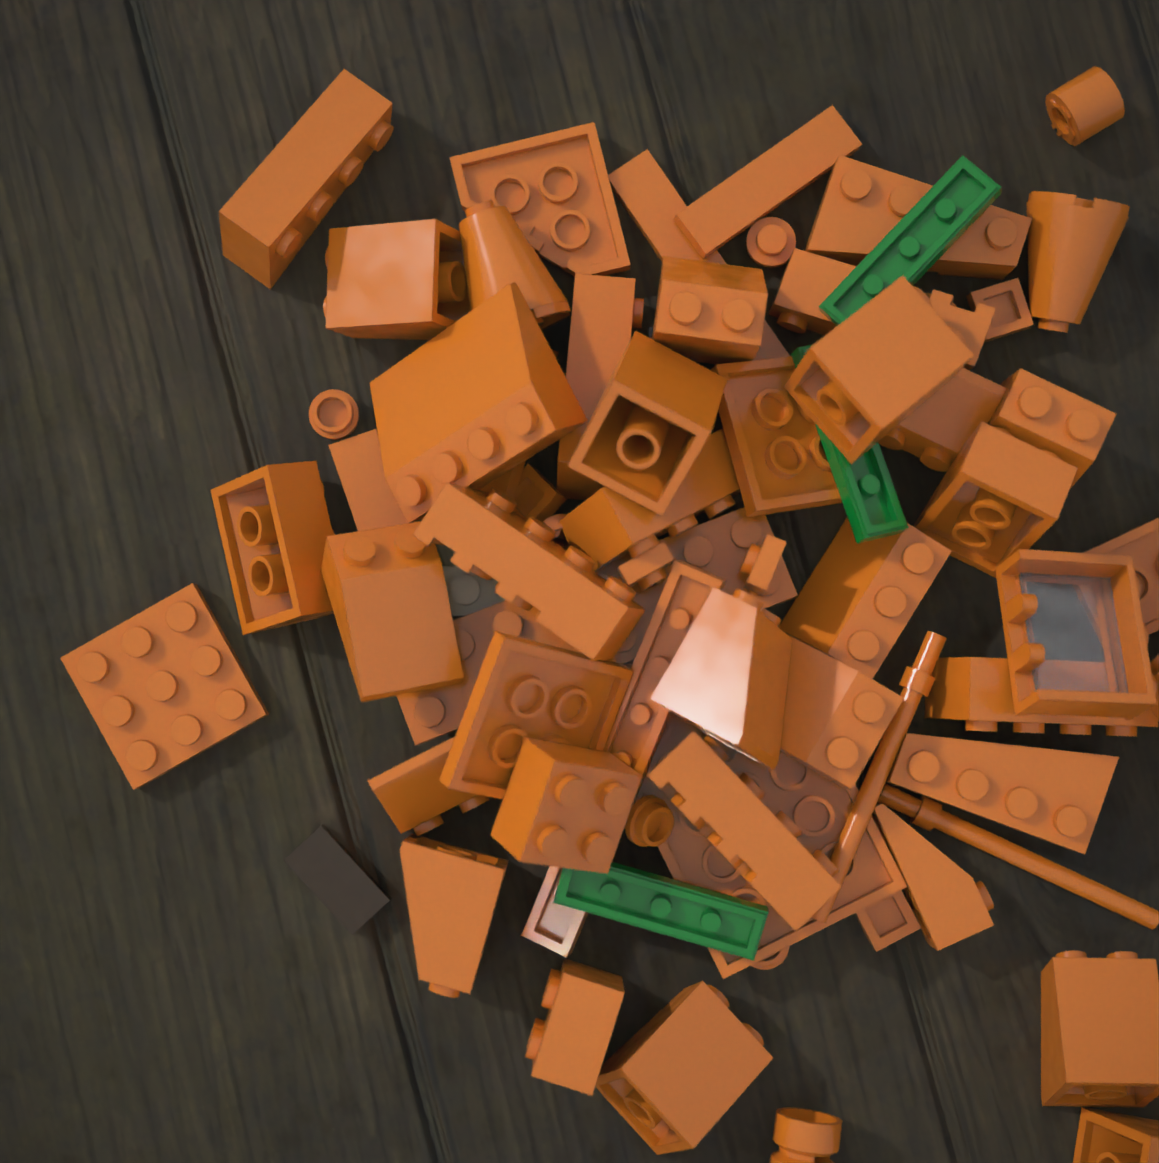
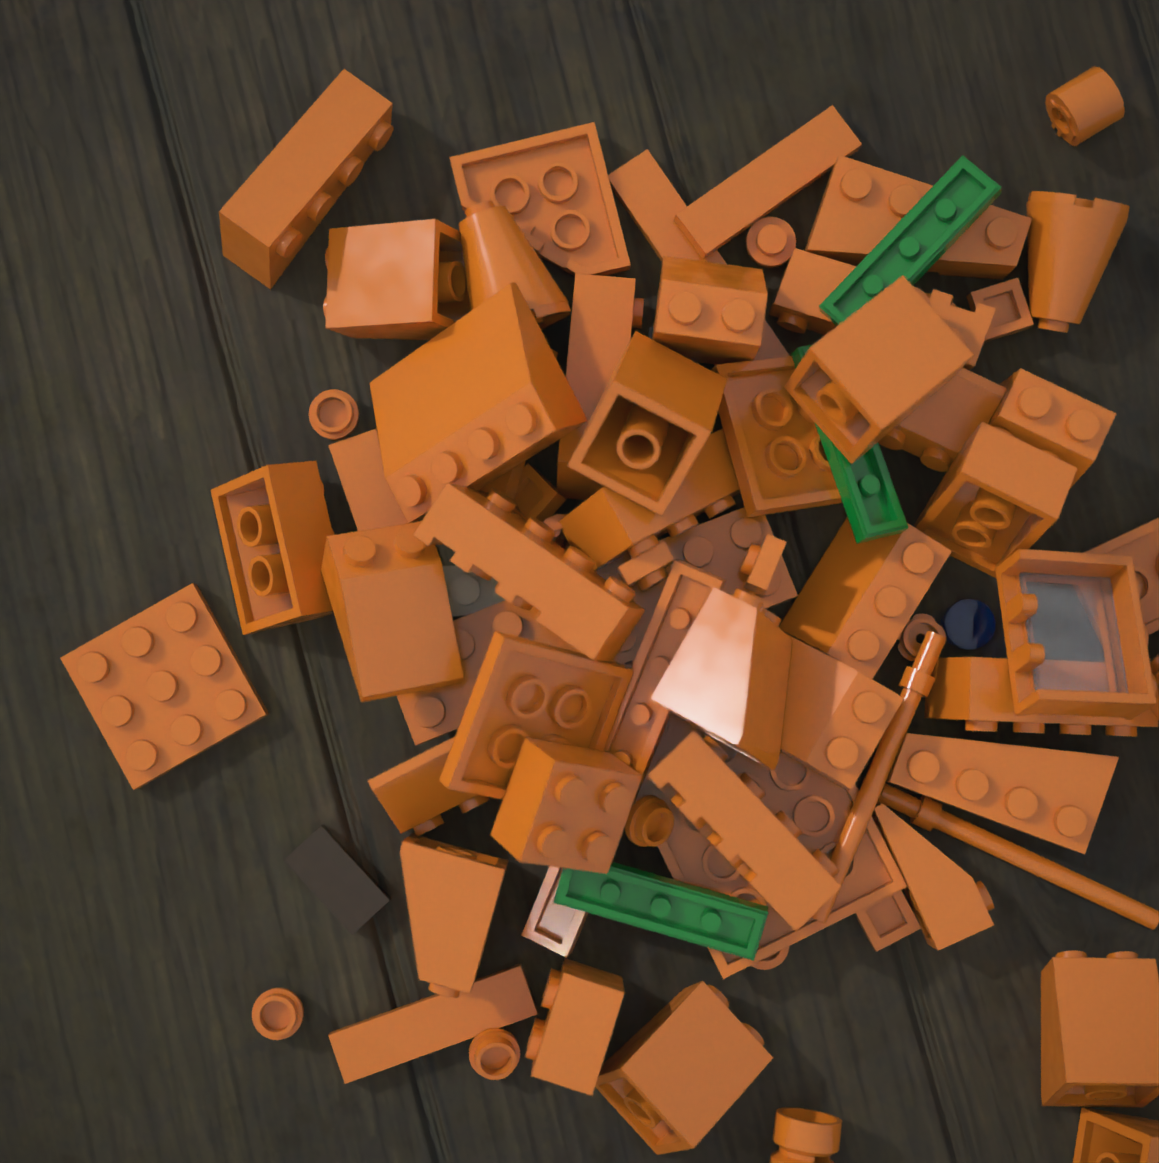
(277, 1013): none -> orange plate
(432, 1024): none -> orange tile
(494, 1053): none -> orange plate
(919, 624): none -> orange plate
(968, 624): none -> clear blue tile

